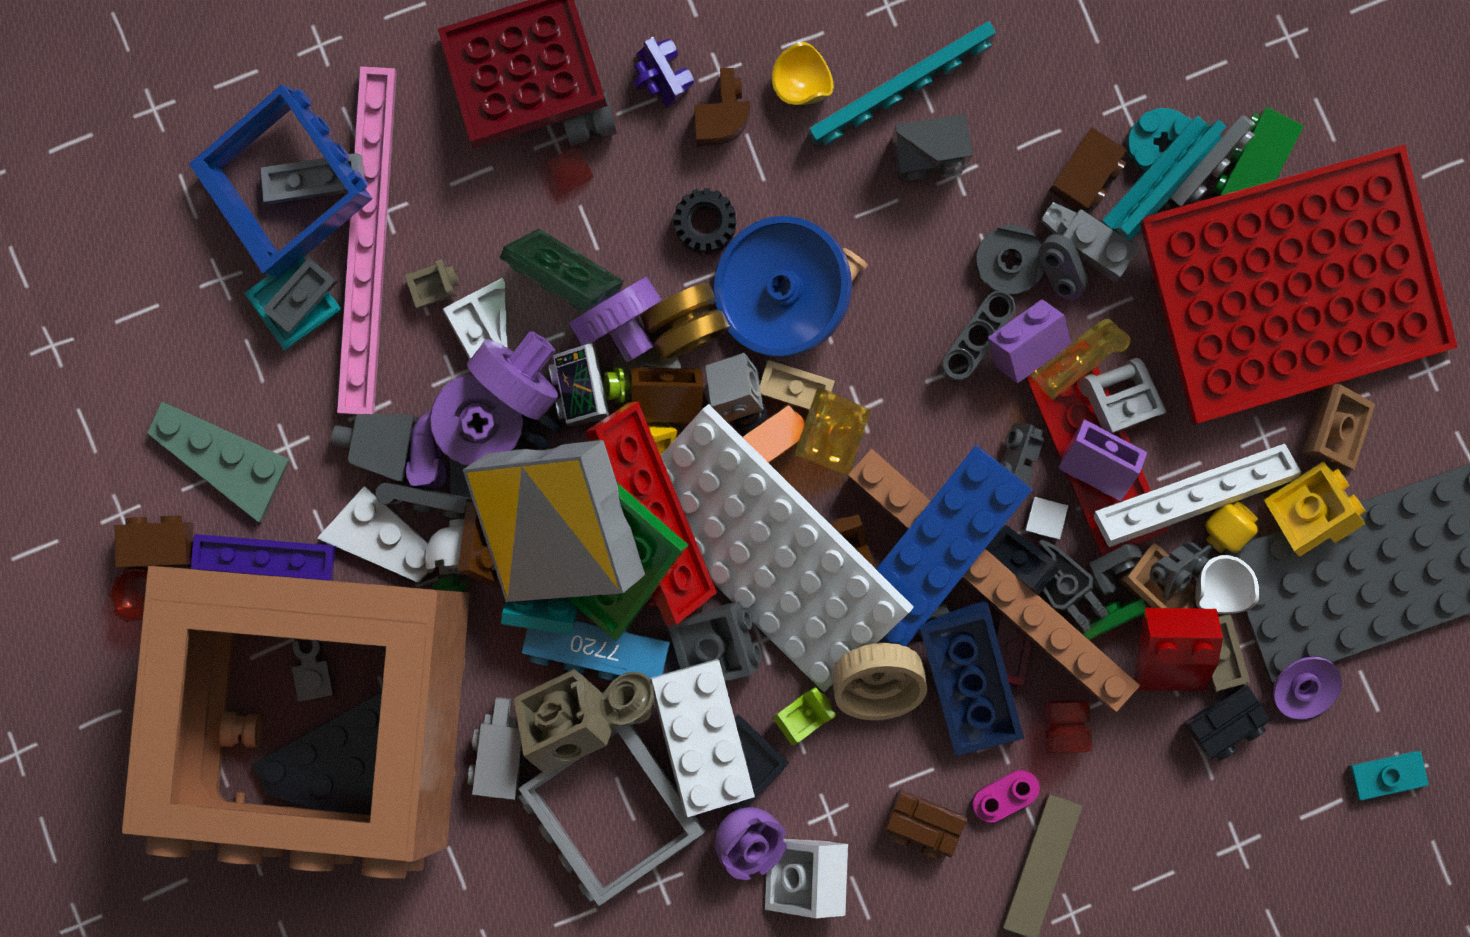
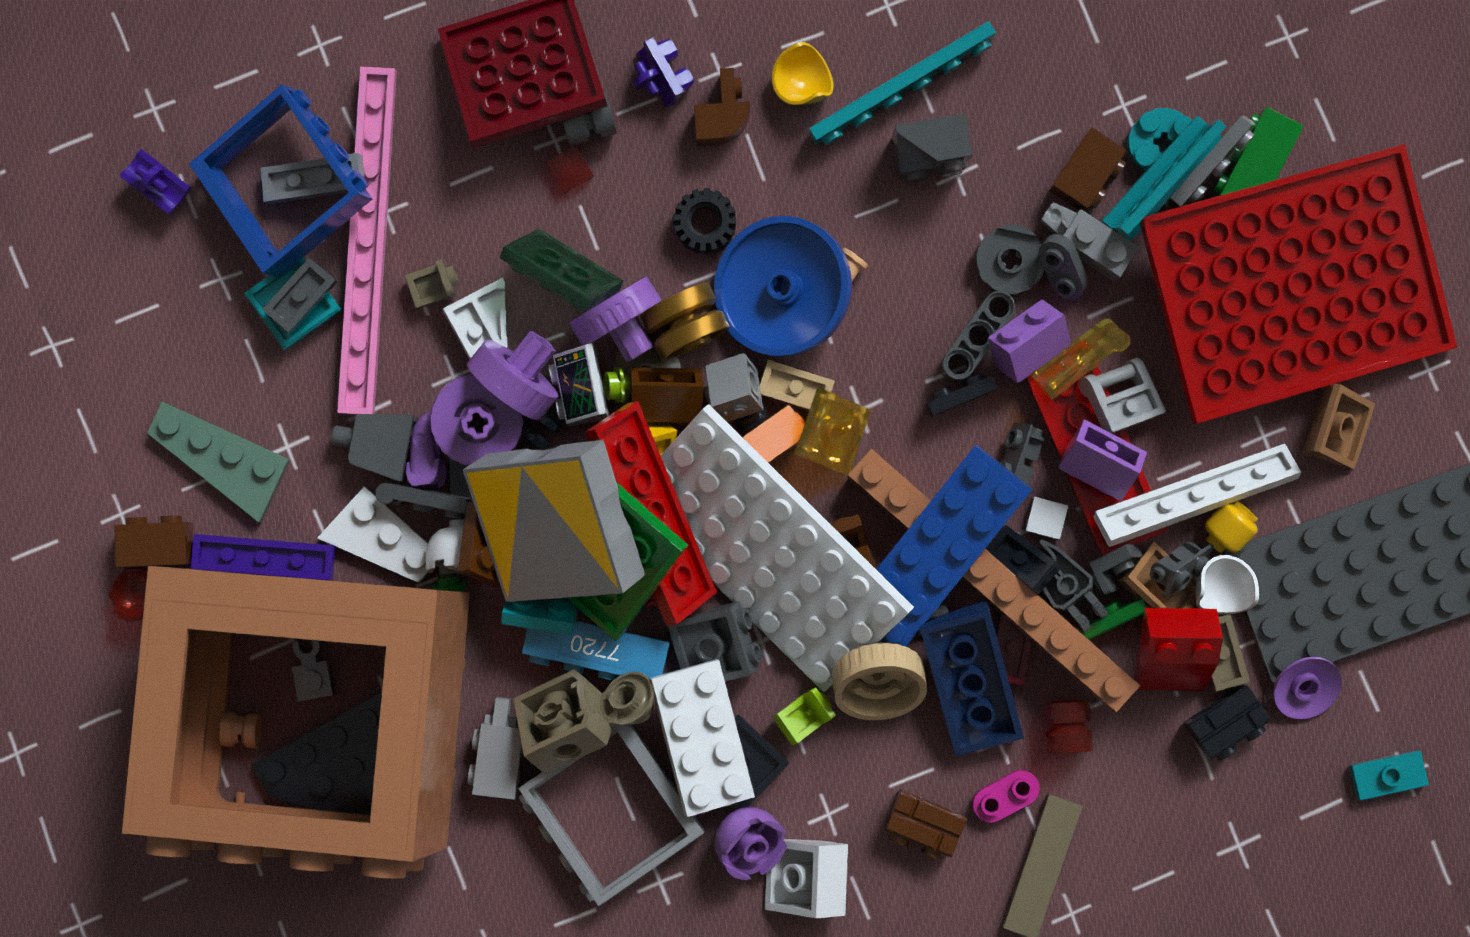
(155, 182): none -> dark purple hips
(974, 388): none -> black plate
(1316, 509): yellow plate -> none

